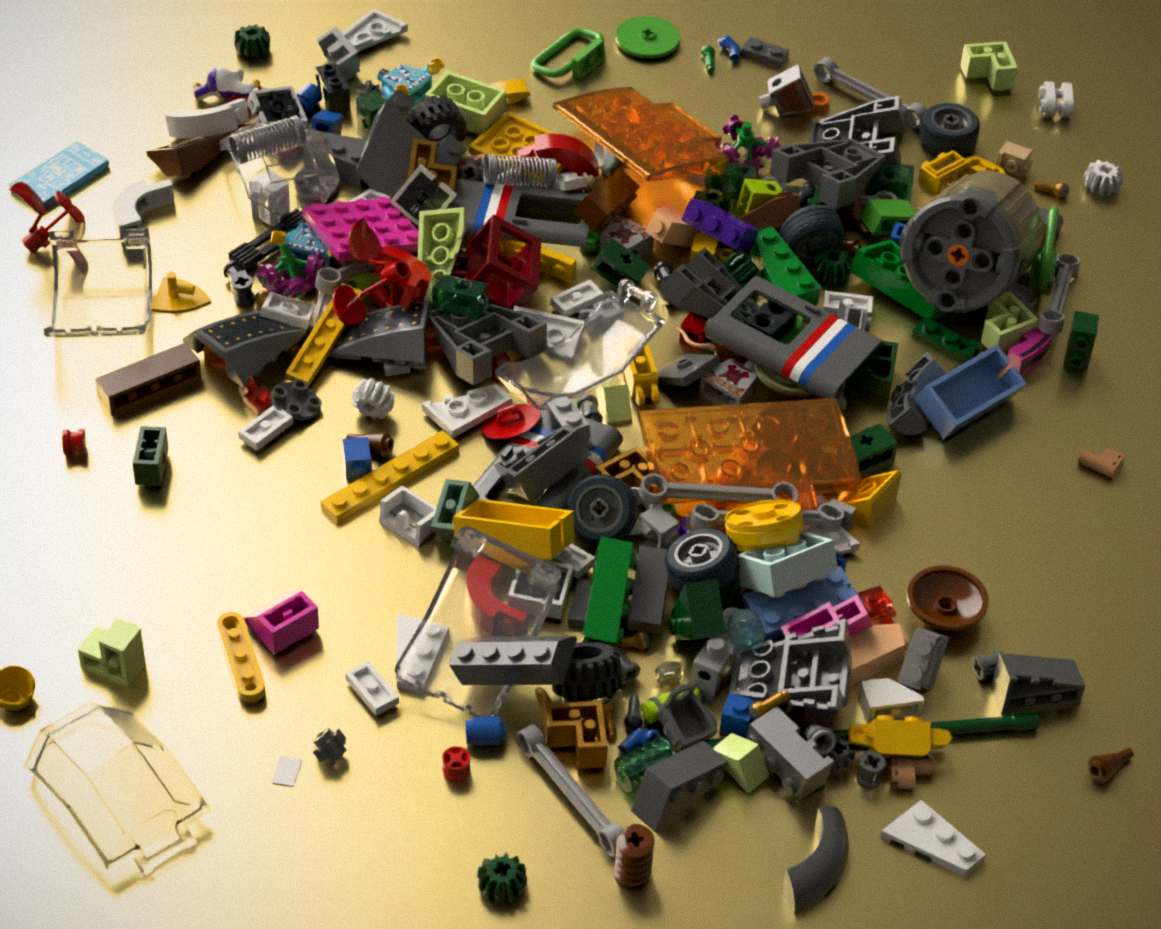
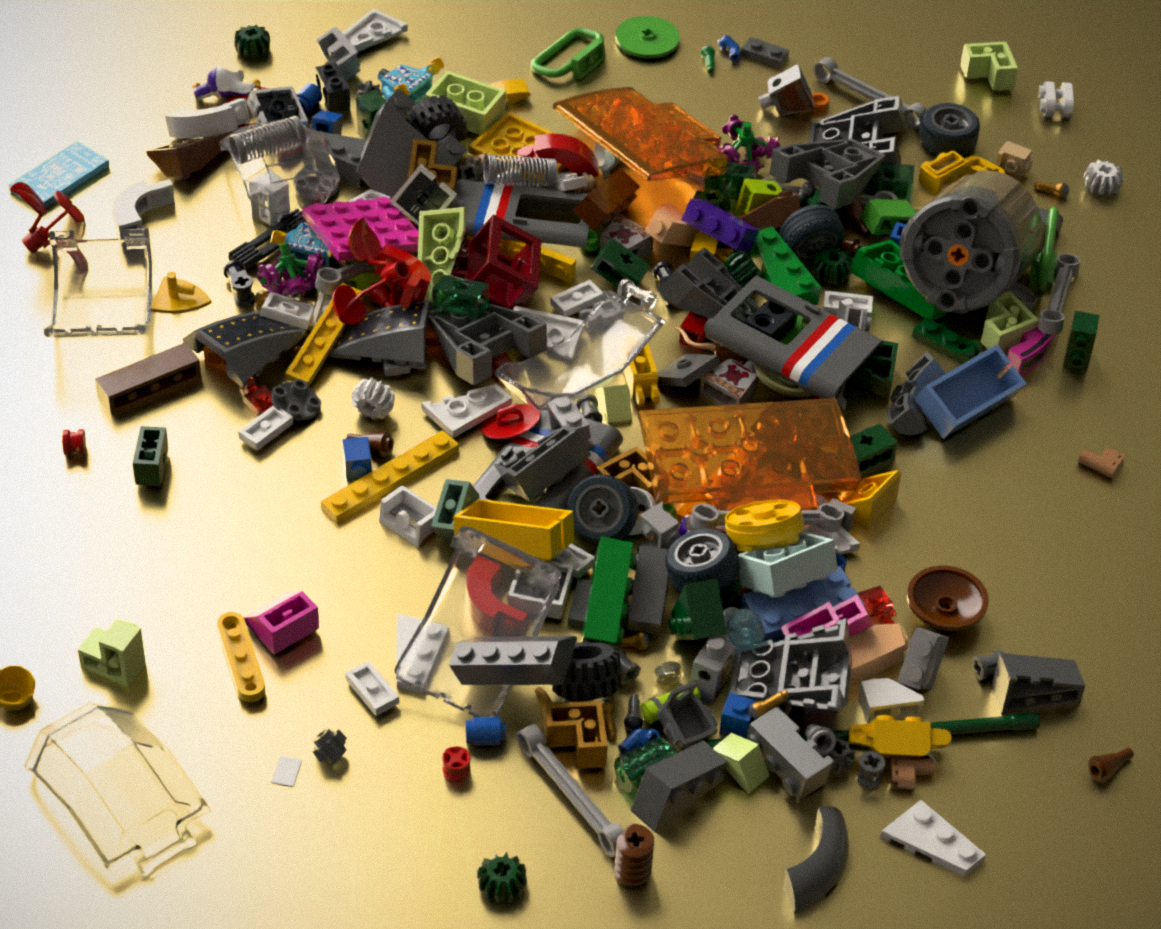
(711, 492): light grey piece -> none

